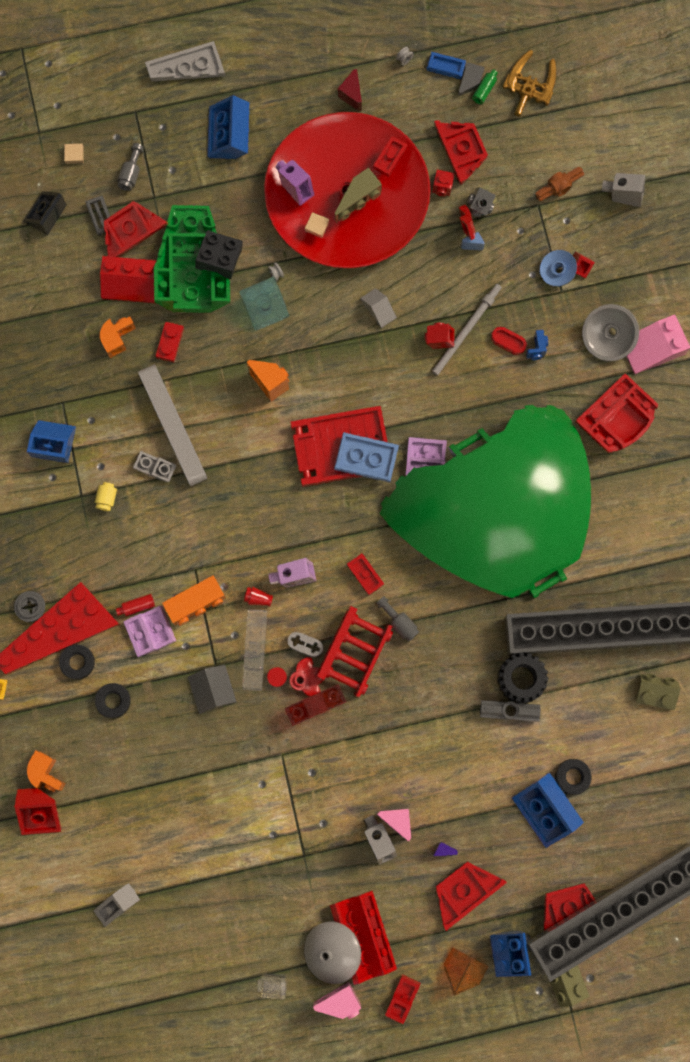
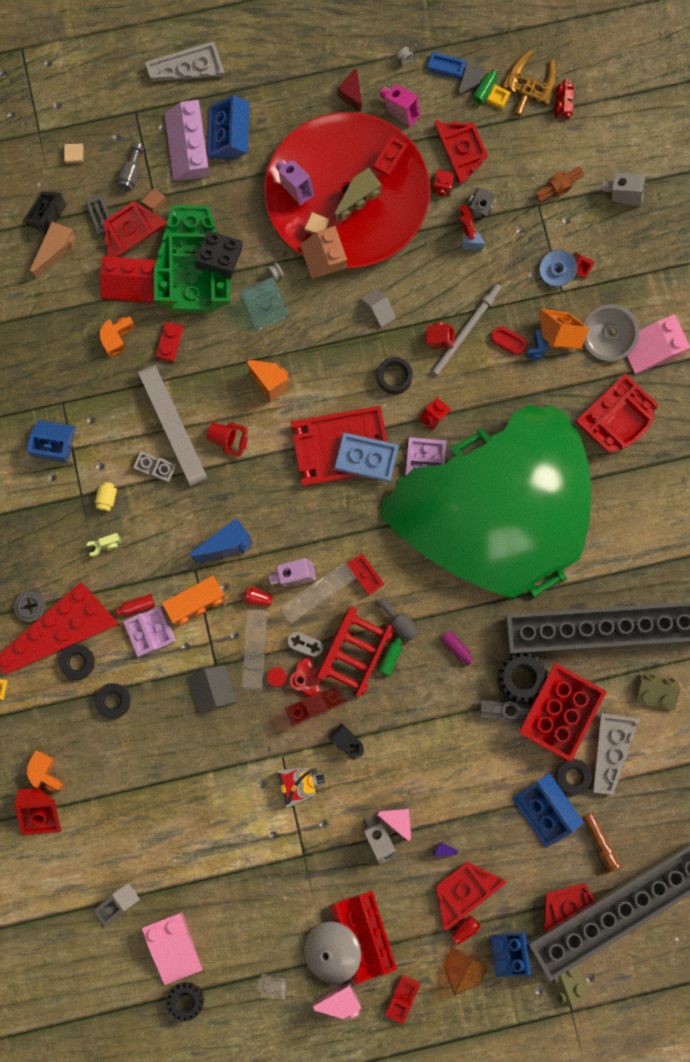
(54, 246): none -> medium nougat slope
(109, 542): none -> yellowish green plate
(154, 201): none -> nougat slope
(172, 948): none -> bright pink slope
(172, 1001): none -> black tyre
(187, 141): none -> lavender slope
(225, 436): none -> red piece
(225, 543): none -> blue slope
(299, 784): none -> torso
(317, 593): none -> clear slope
(324, 253): none -> nougat slope
(344, 739): none -> black piece
(390, 657): none -> green cylinder
(394, 361): none -> black tyre
(401, 104): none -> dark pink torso
(434, 413): none -> red bracket
(457, 647): none -> magenta cylinder
(466, 929): none -> red cone
(498, 97): none -> yellow tile
(562, 329): none -> orange slope
(562, 712): none -> red slope
(564, 91): none -> red hinge
(605, 852): none -> dark orange pin
(613, 744): none -> light grey wing

